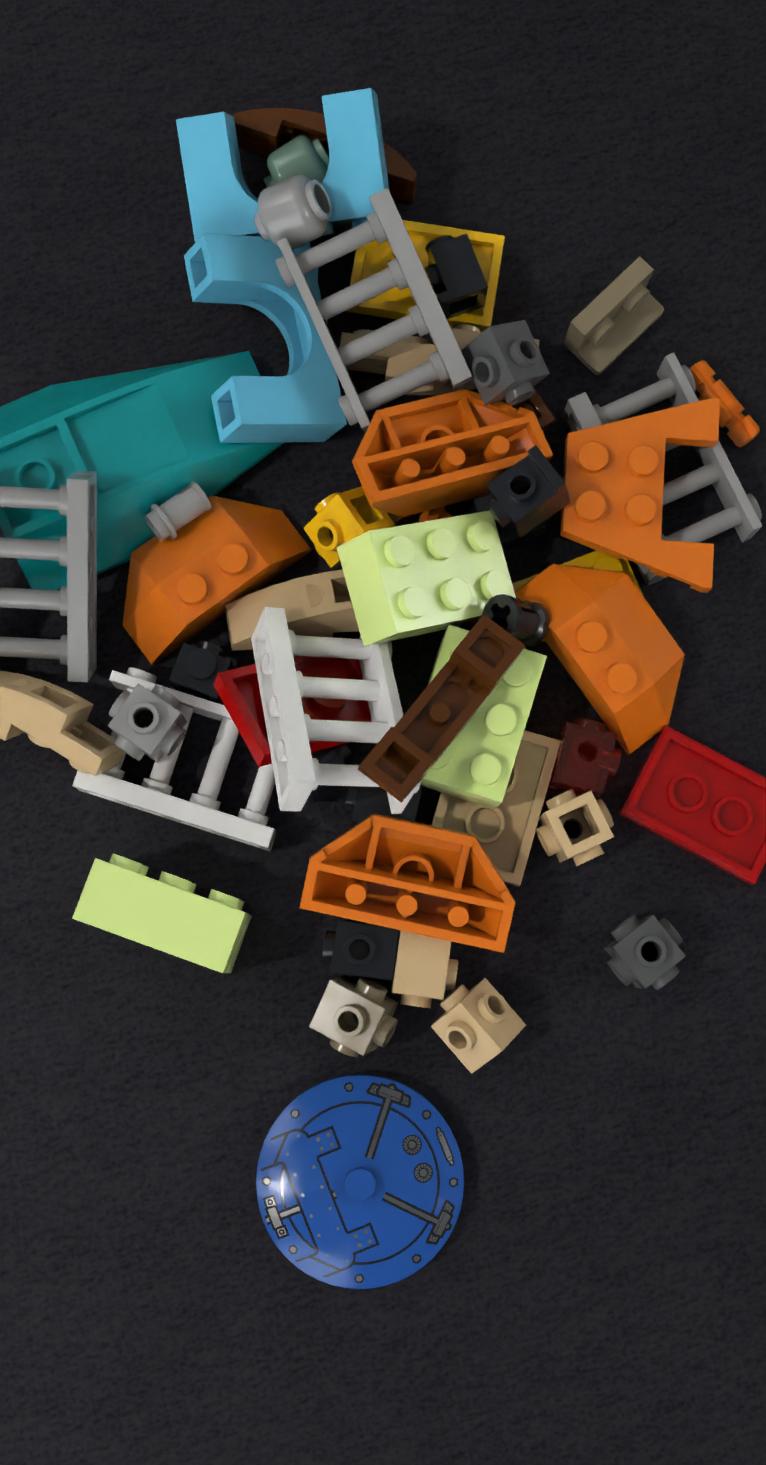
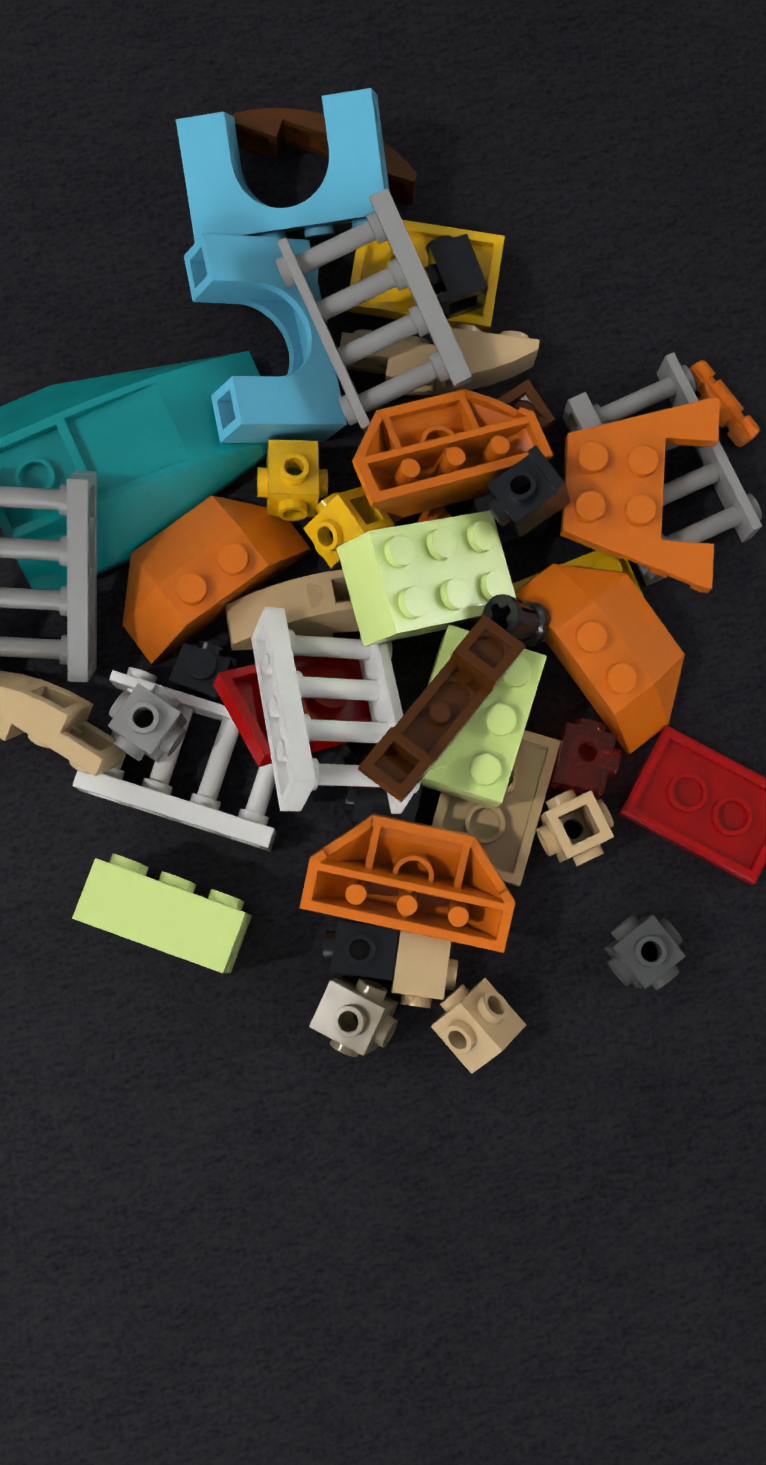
(177, 511): light grey pin -> none
(292, 479): none -> yellow brick
(293, 210): light grey head -> none
(298, 157): sand green head -> none
(360, 1181): blue dish -> none
(505, 363): dark grey brick -> none
(614, 318): dark tan bracket -> none

